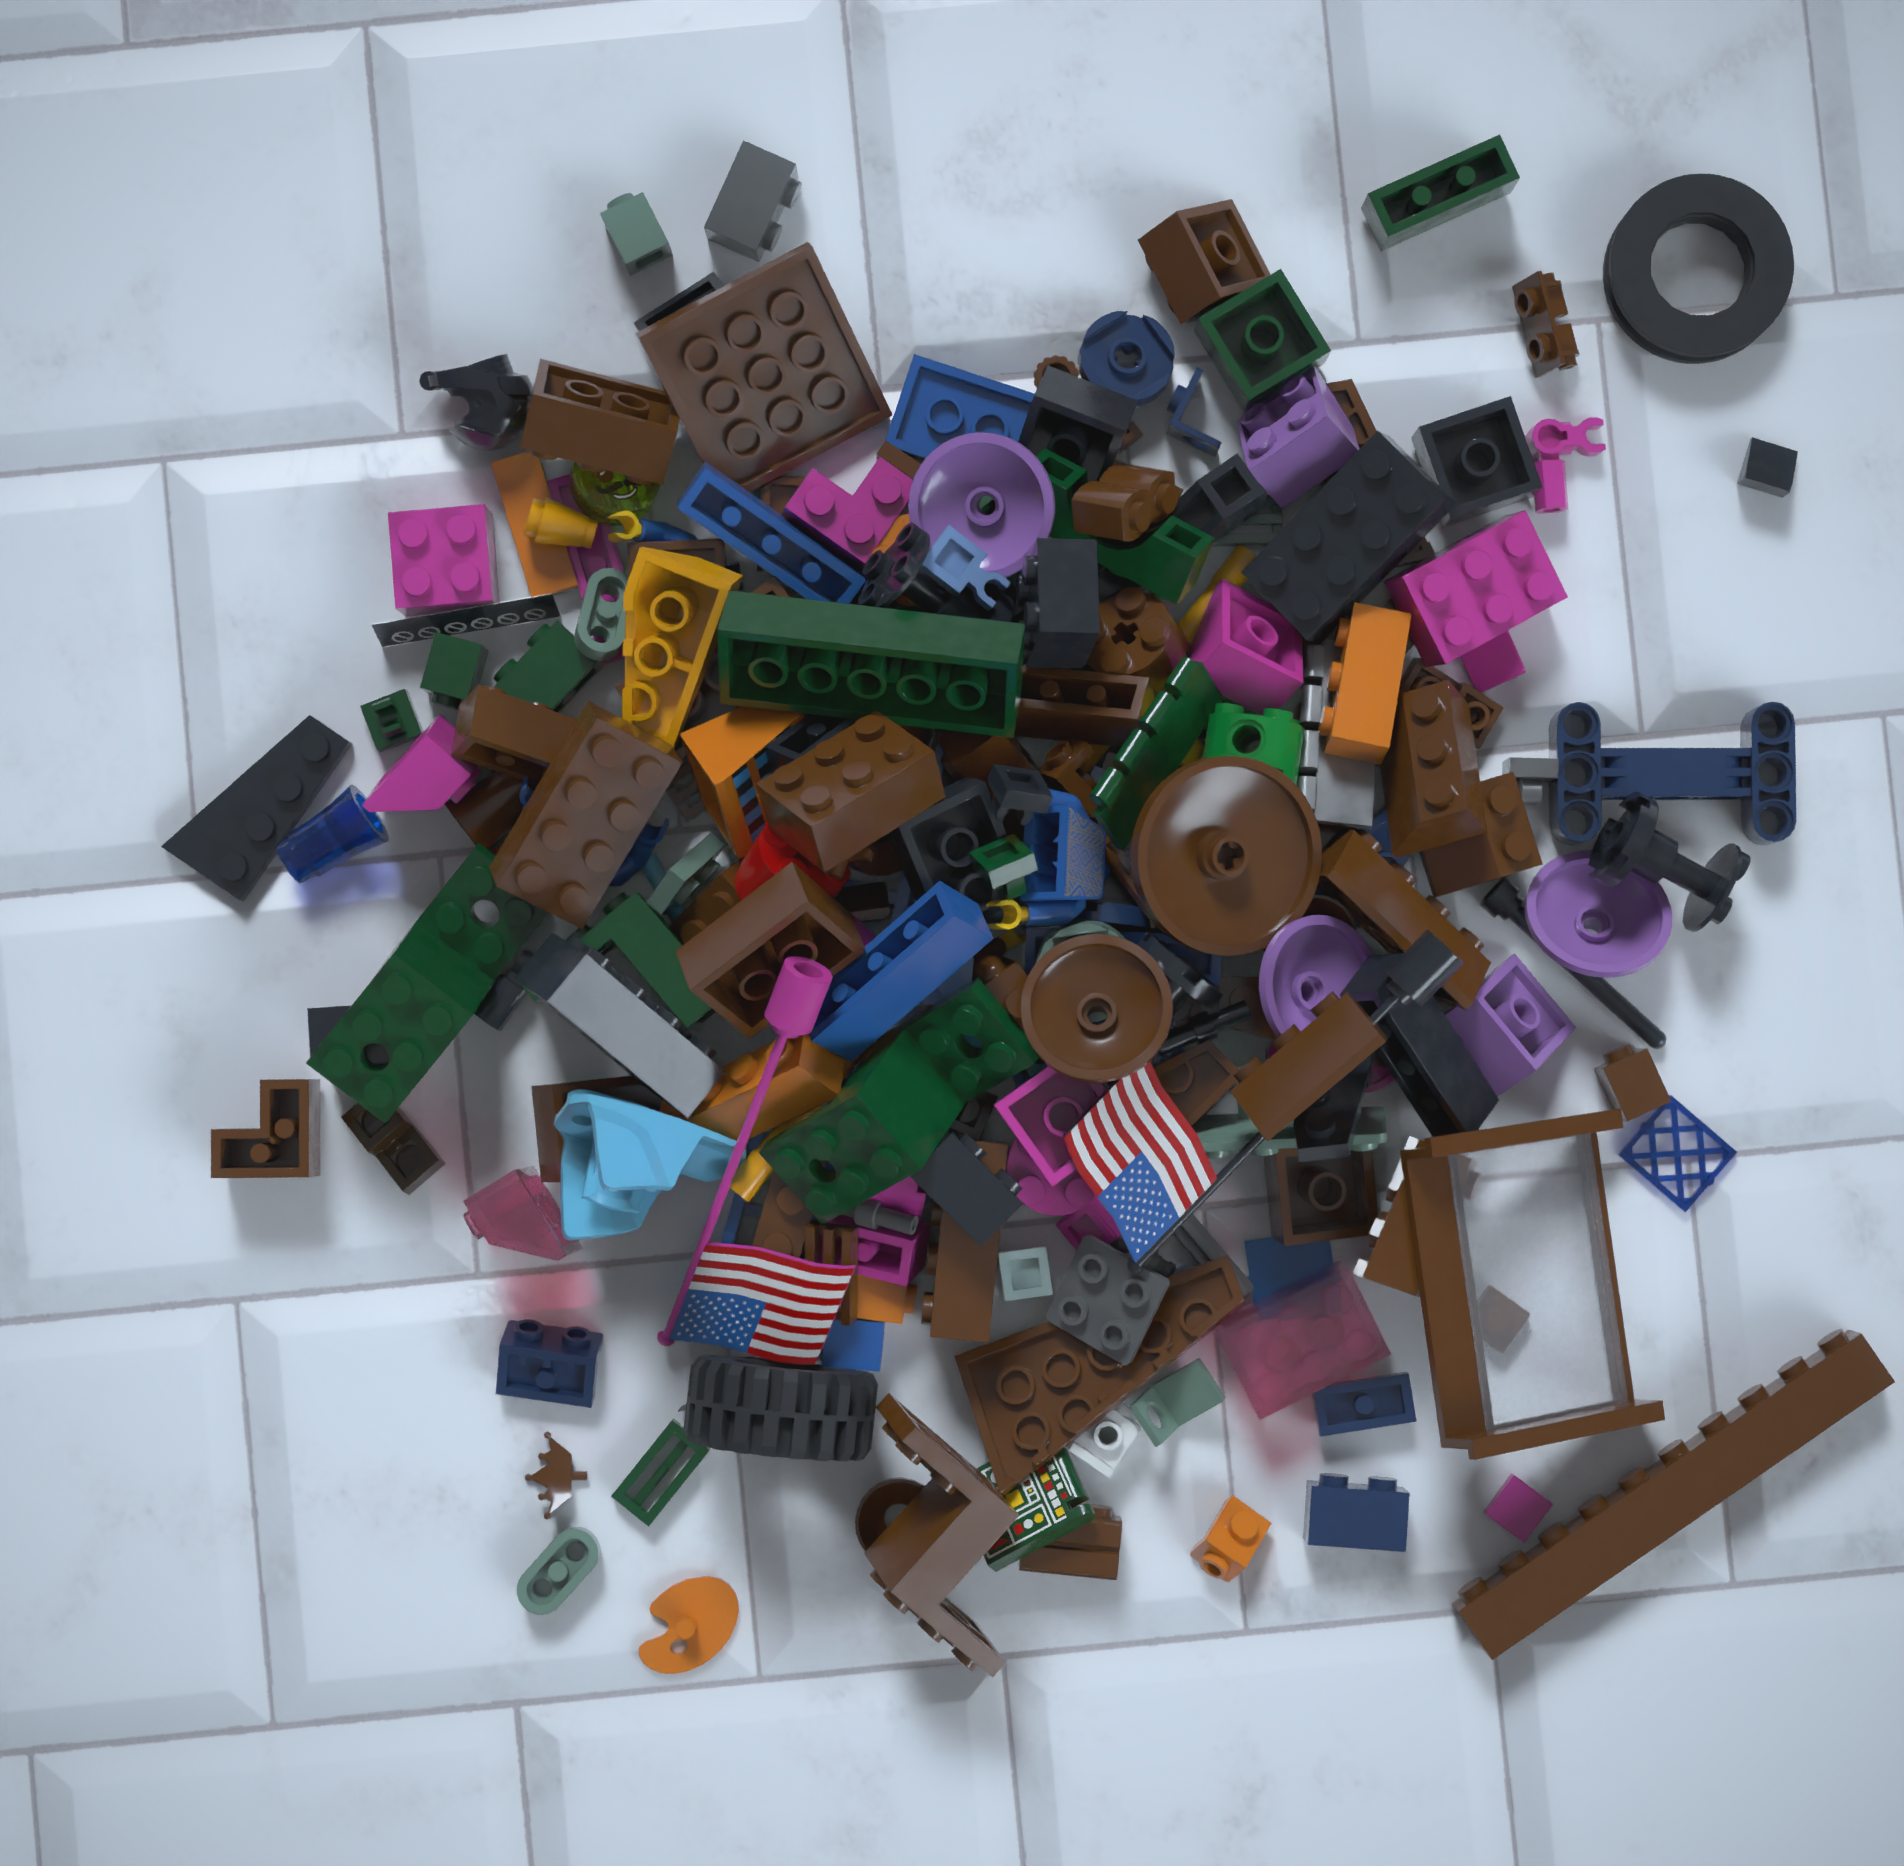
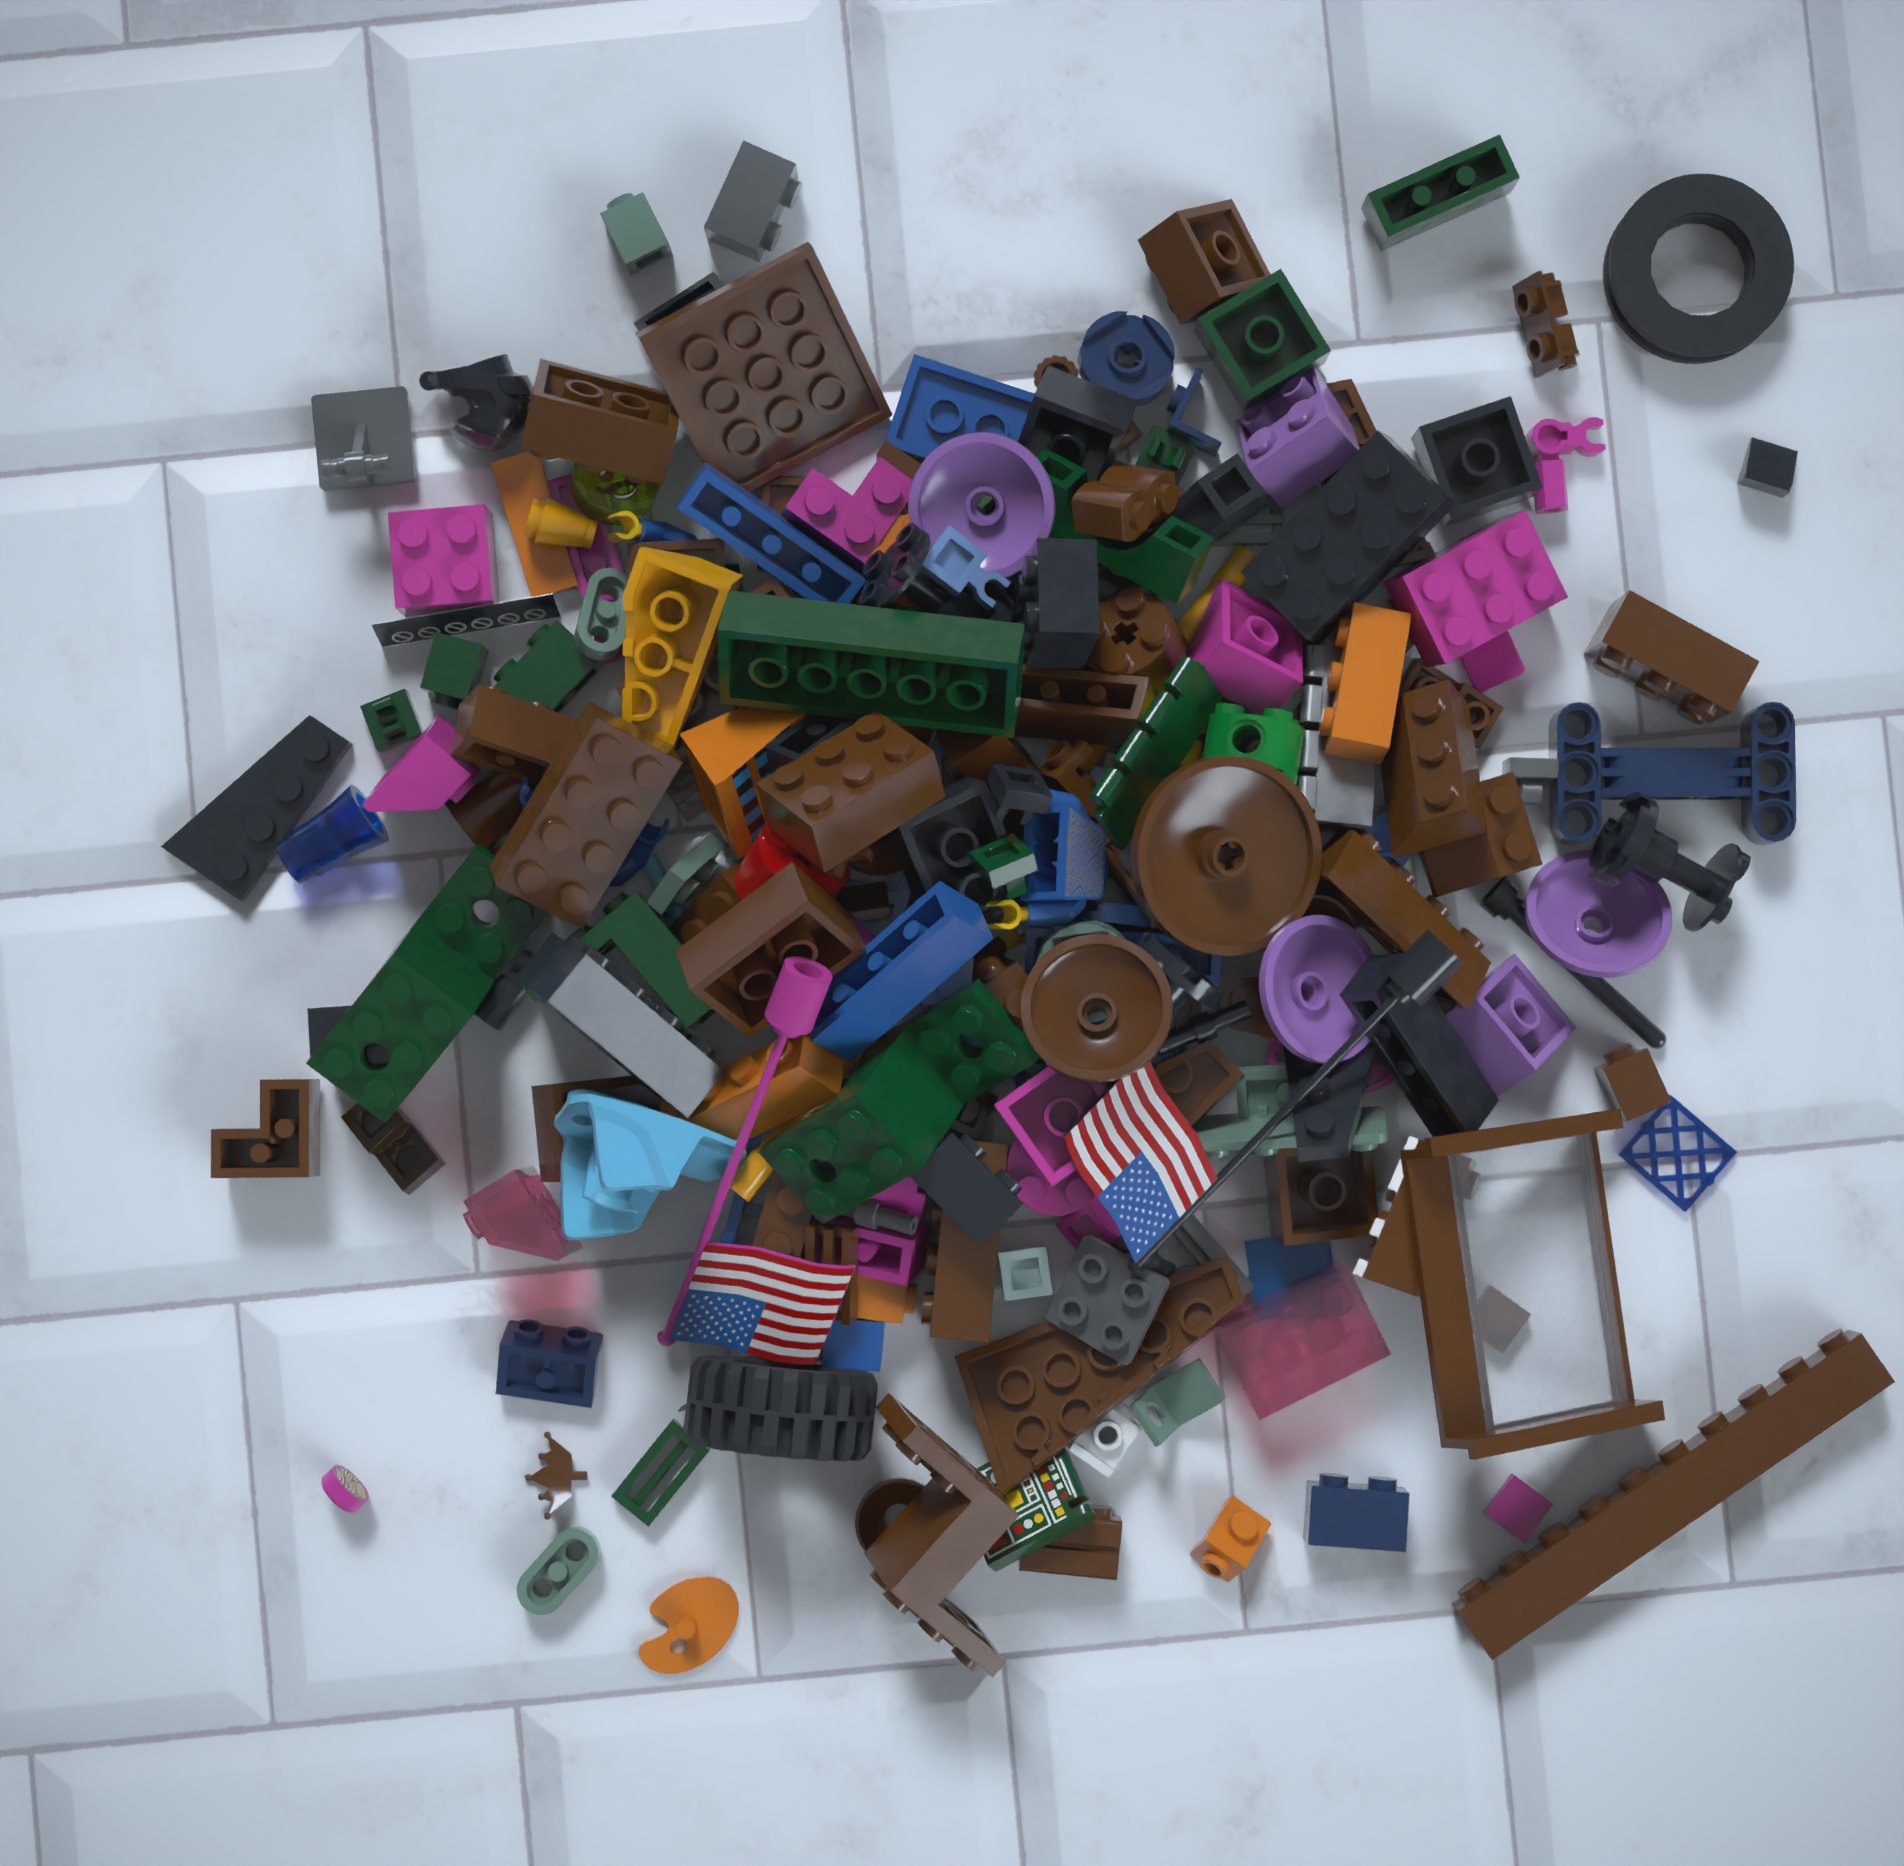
(344, 1489): none -> dark pink tile
(363, 438): none -> dark grey plate
(1166, 452): none -> dark green tile
(1306, 1063): reddish brown slope -> none
(1364, 1404): dark blue plate -> none
(1670, 659): none -> reddish brown brick

